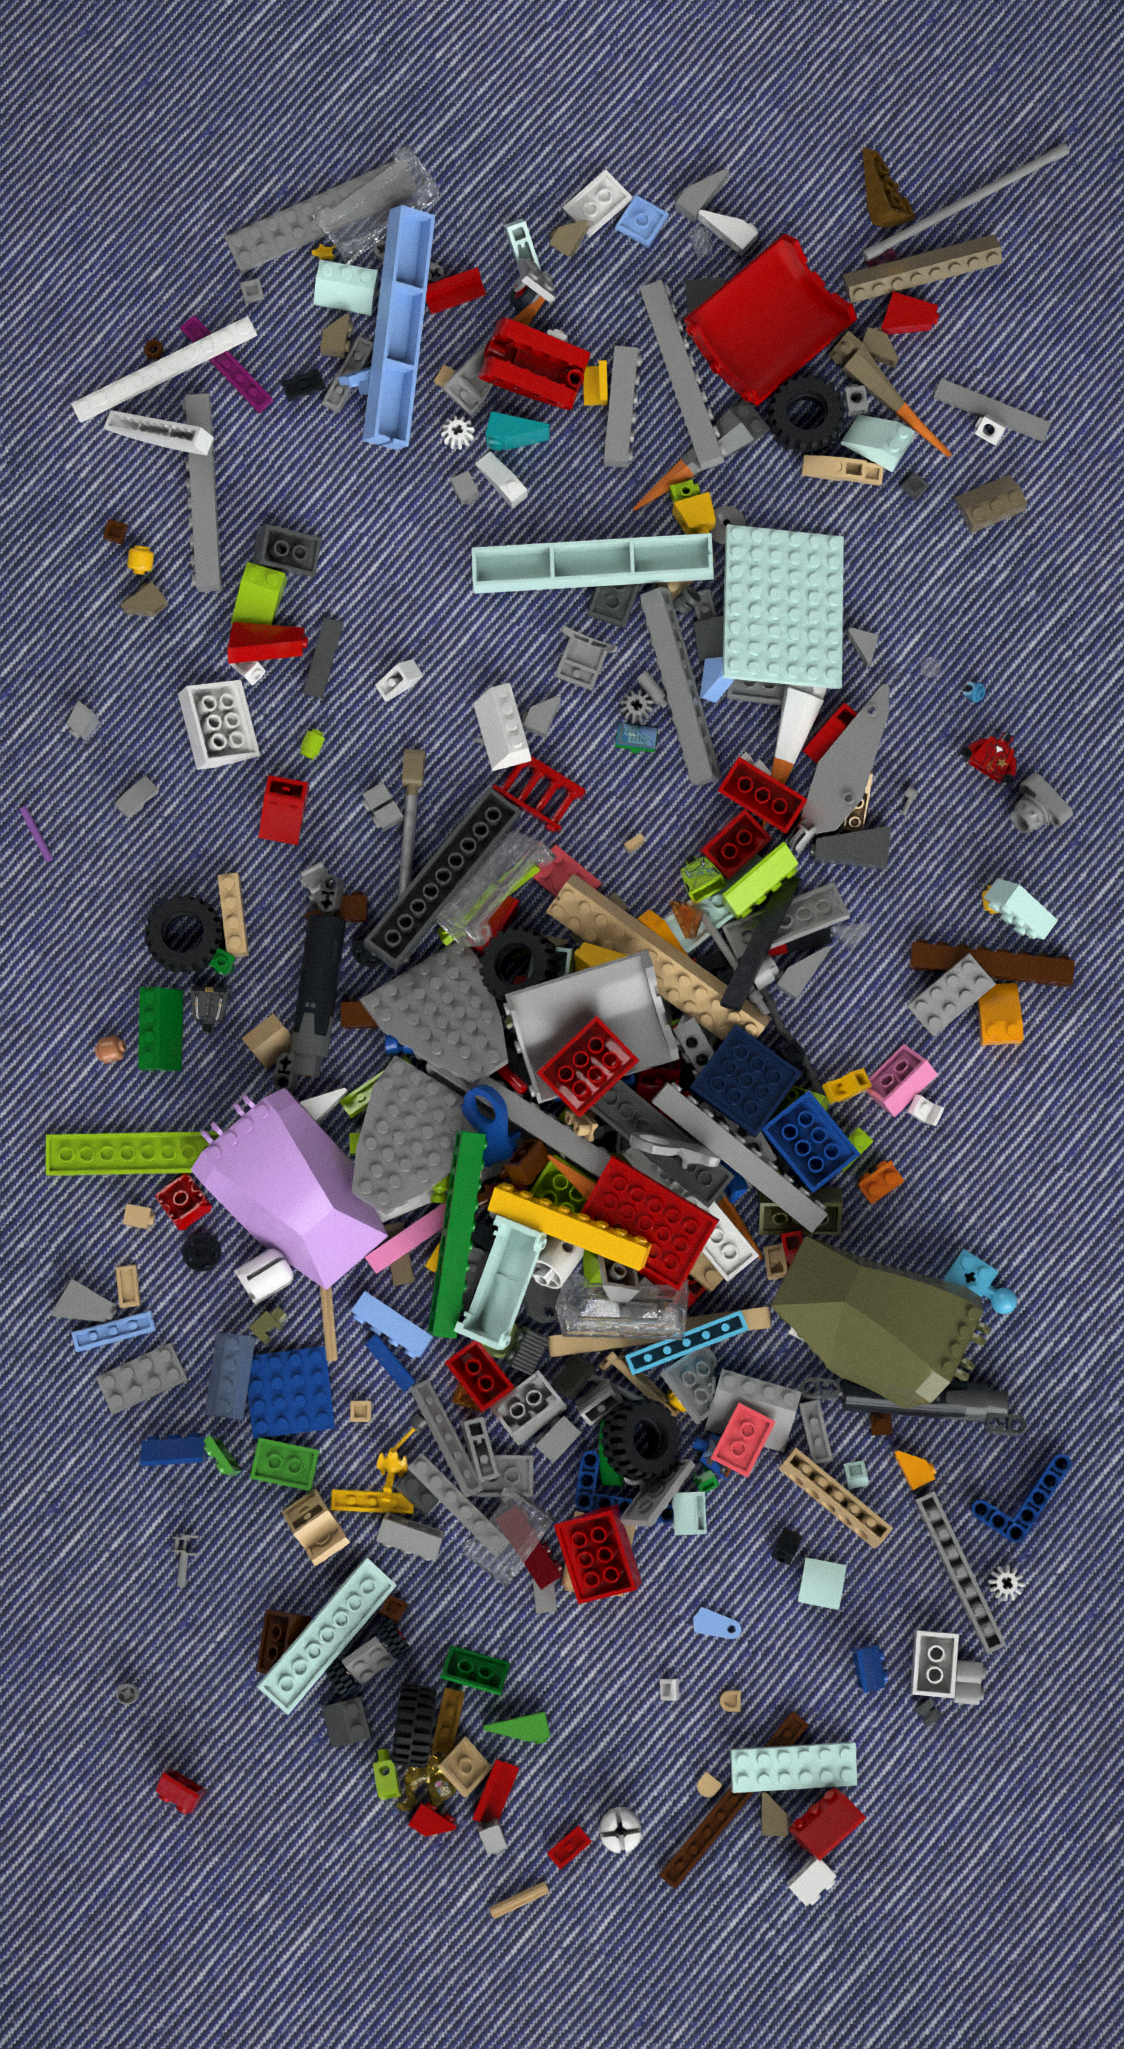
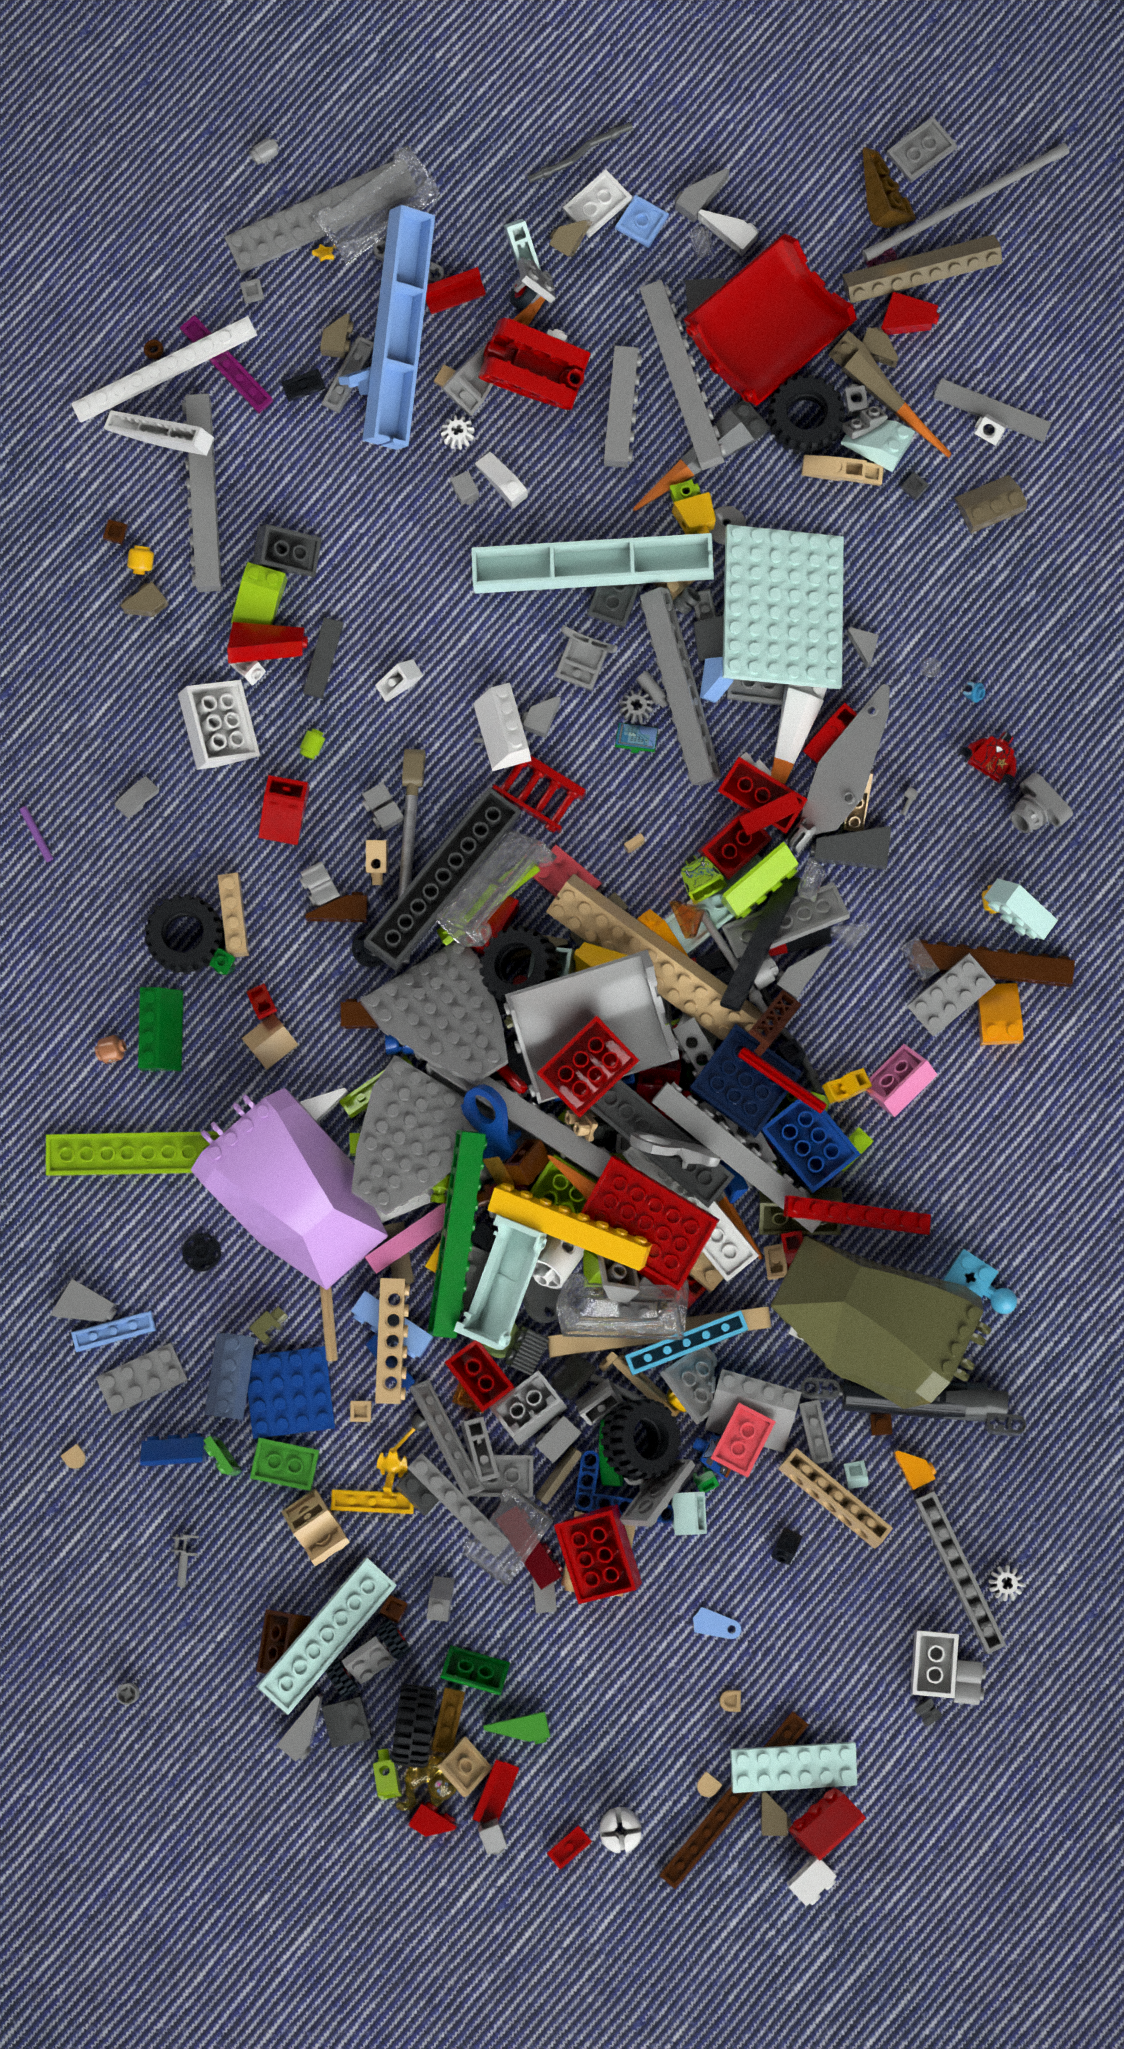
(74, 1457): none -> tan tile
(82, 721): light grey slope -> none
(128, 1286): tan tile -> none
(138, 1217): tan brick -> none
(179, 1790): red slope -> none
(183, 1201): red slope -> none
(209, 1006): dark grey torso -> none
(261, 1001): none -> red slope
(264, 151): none -> light grey brick
(265, 1275): white cylinder -> none
(300, 1736): none -> light grey slope
(316, 989): piece -> none
(346, 287): light aqua slope -> none
(377, 851): none -> tan torso
(388, 1287): none -> tan brick
(410, 1536): light grey brick -> none
(440, 1599): none -> light grey slope
(498, 1171): none -> pearl gold sticker
(513, 432): teal slope -> none
(519, 1900): tan axle -> none
(547, 171): none -> dark grey bar
(558, 1475): none -> dark tan tile
(595, 384): yellow panel -> none
(669, 1689): white slope -> none
(770, 813): none -> red tile
(779, 1021): none -> copper fence
(782, 1080): none -> red axle
(811, 881): none -> clear slope
(822, 1583): light aqua slope -> none
(857, 1215): none -> red plate
(868, 421): none -> light grey slope
(869, 1668): blue slope -> none
(880, 1182): orange bracket -> none
(919, 959): none -> clear slope
(921, 149): none -> light grey plate
(925, 1110): white bracket -> none
(1028, 1503): blue beam -> none

